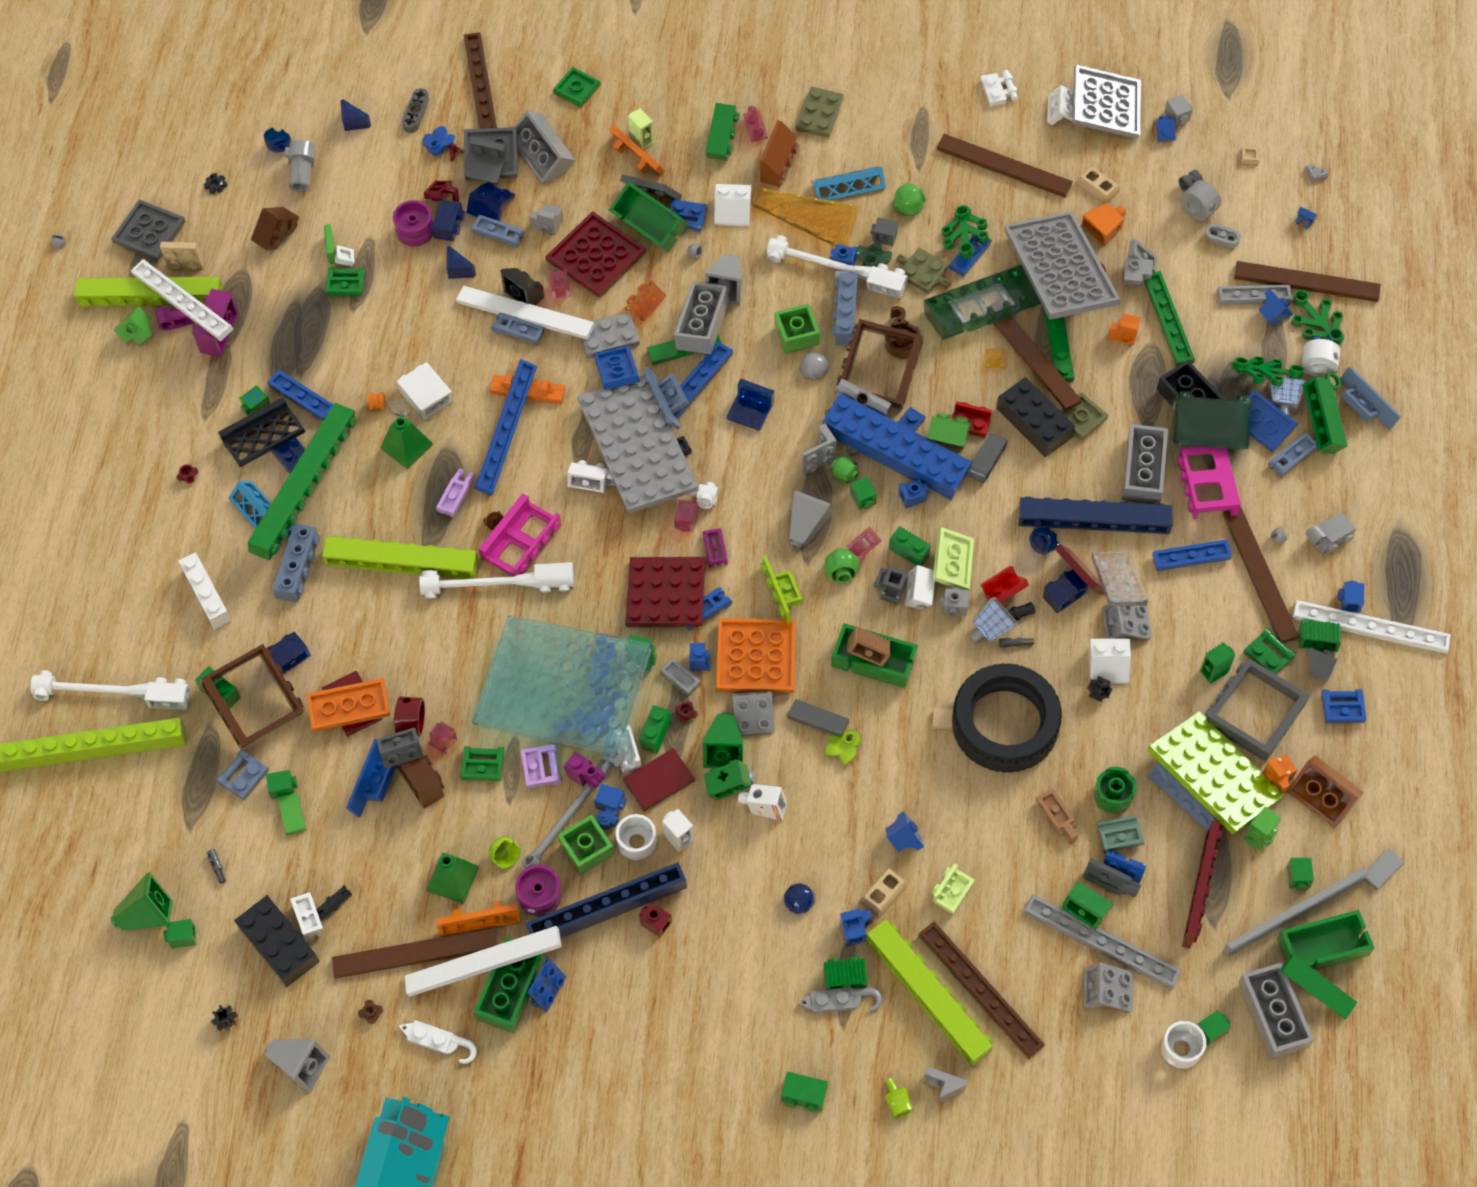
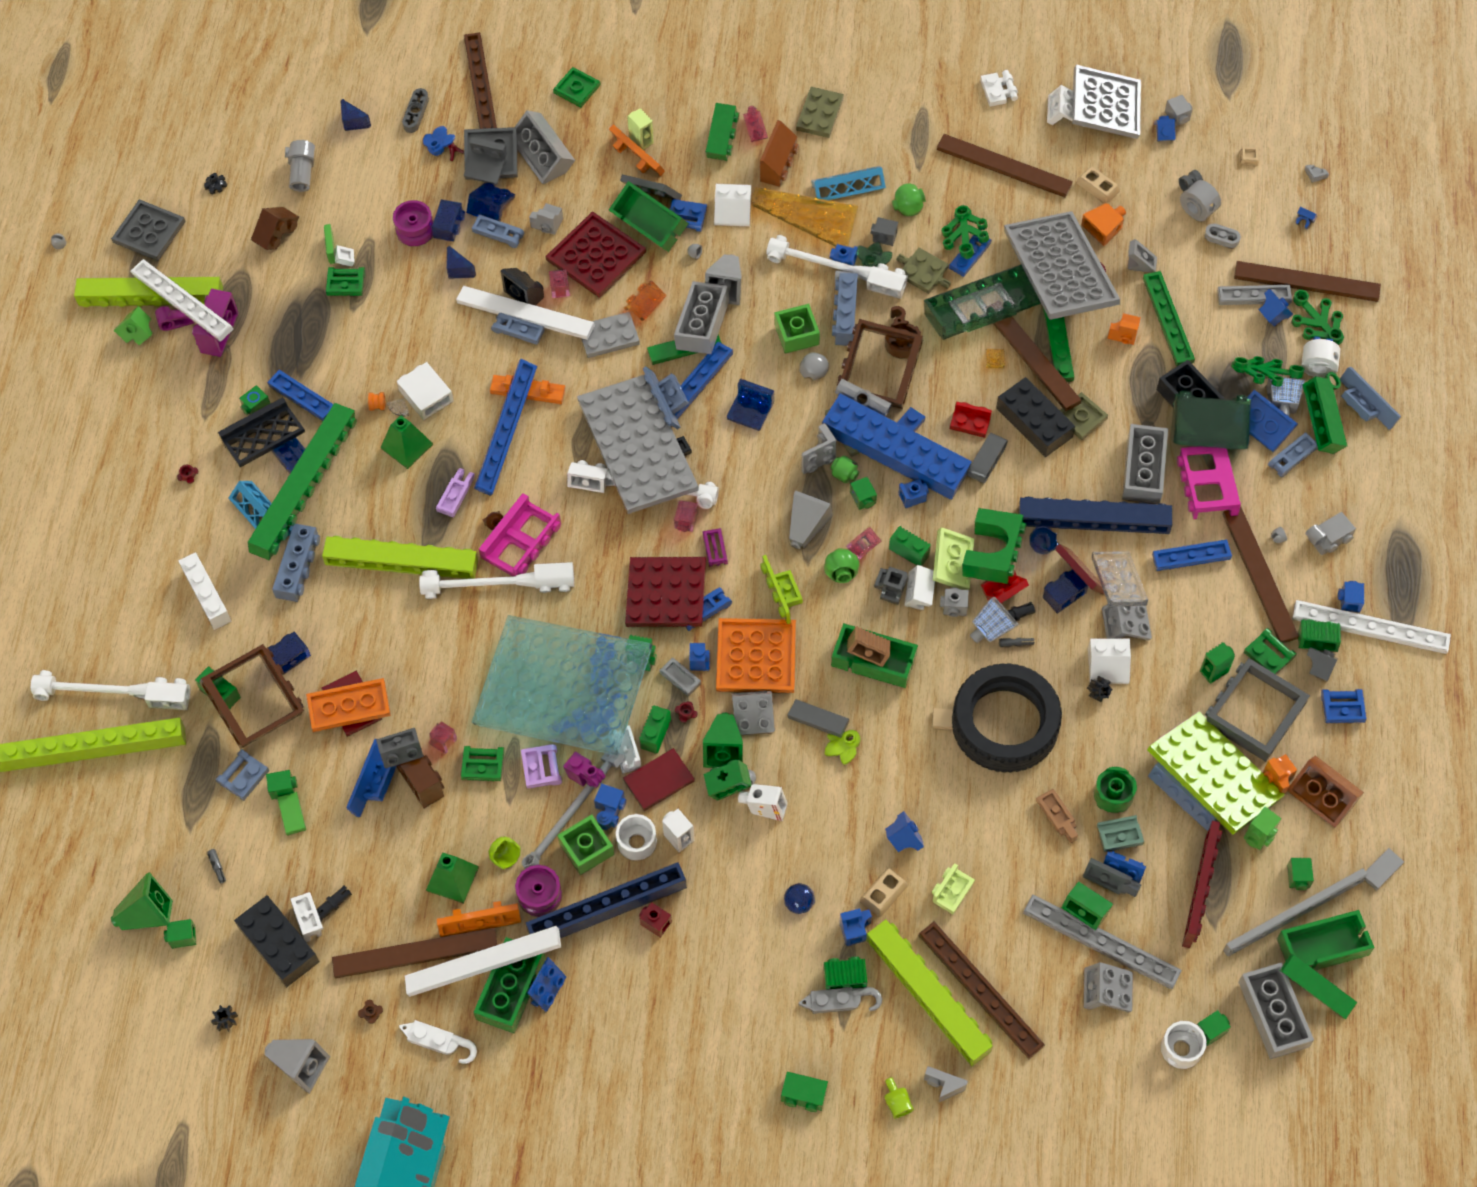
(182, 255): tan plate -> none
(276, 140): clear blue hair -> none
(409, 714): dark red piece -> none
(439, 189): dark red plate -> none
(616, 367): blue tile -> none
(949, 430): bright green brick -> none
(997, 565): none -> green arch
(1136, 271): light grey brick -> none

